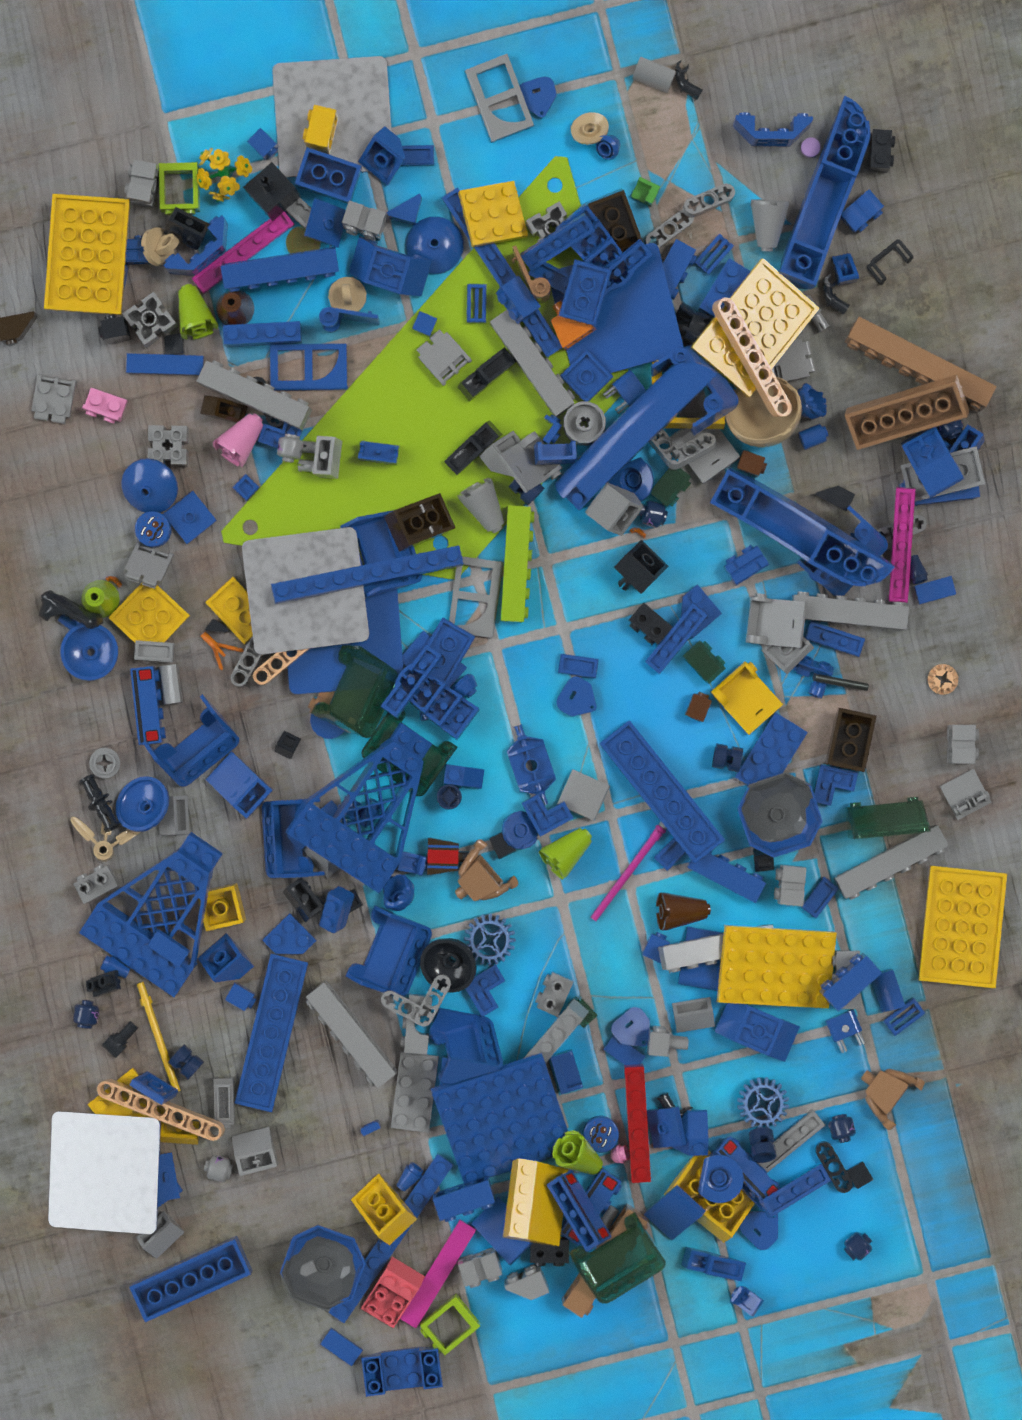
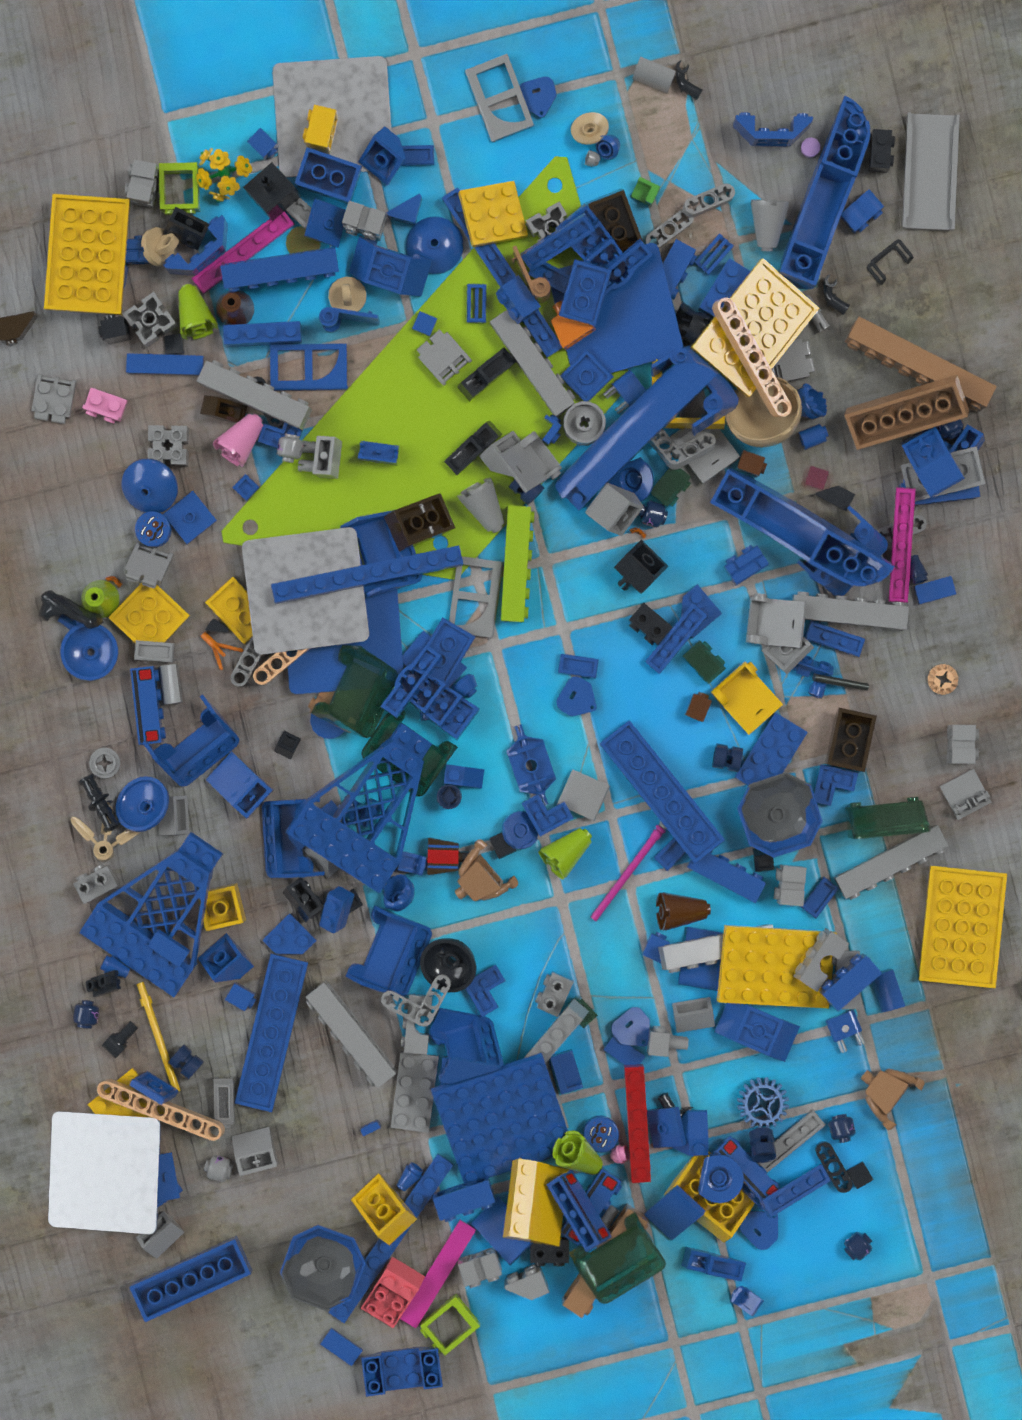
(173, 1134): yellow slope -> none
(499, 953): medium blue gear -> none
(555, 453): blue panel -> none
(592, 159): none -> light grey hinge
(809, 970): none -> light grey arch
(816, 477): none -> clear pink tile
(845, 269): blue slope -> none
(909, 1022): blue tile -> none
(930, 172): none -> light grey ladder

